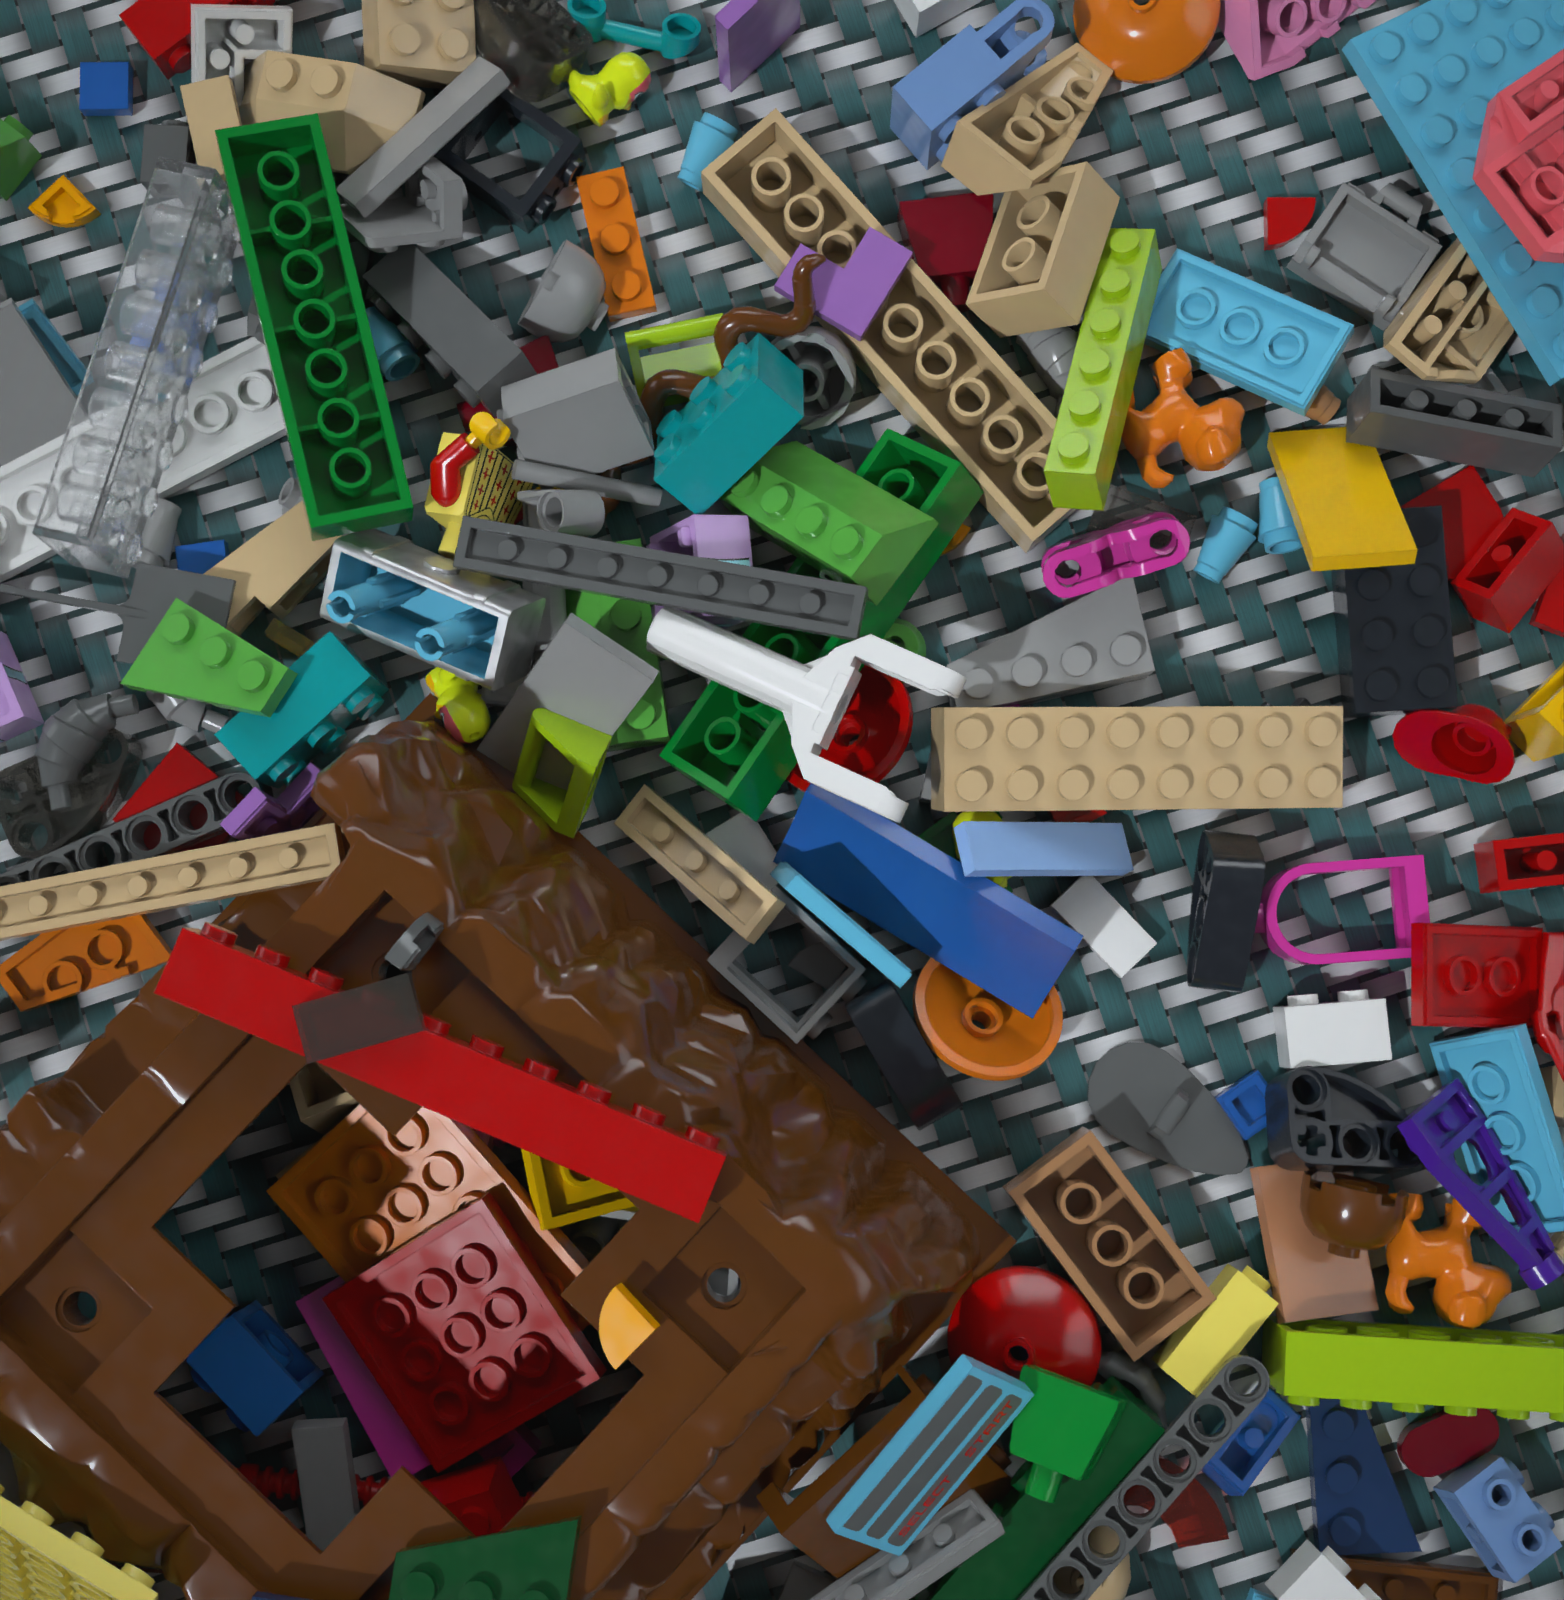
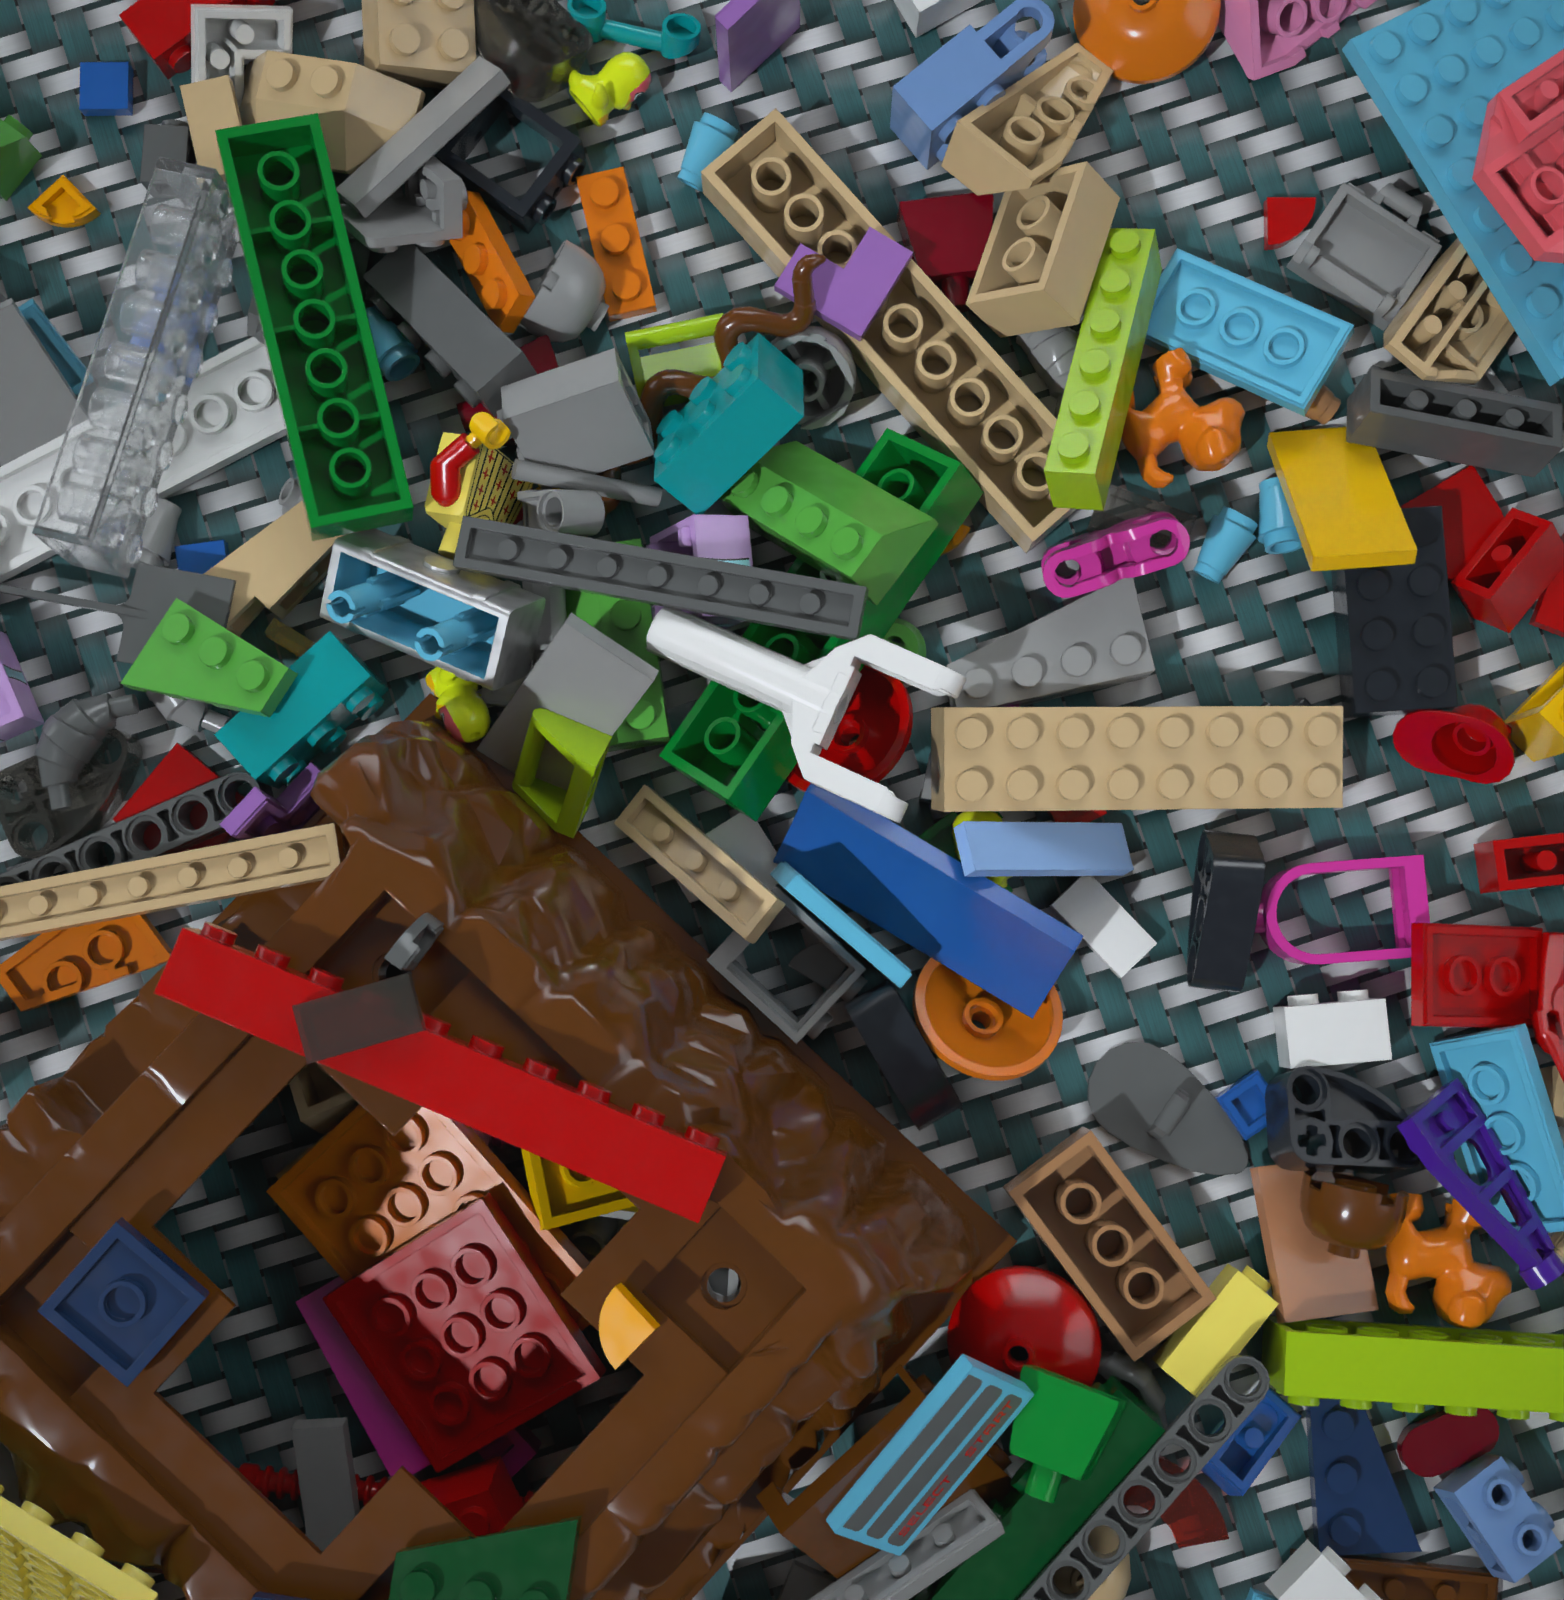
(123, 1301): none -> dark blue plate
(253, 1368): blue brick -> none
(492, 266): none -> orange plate

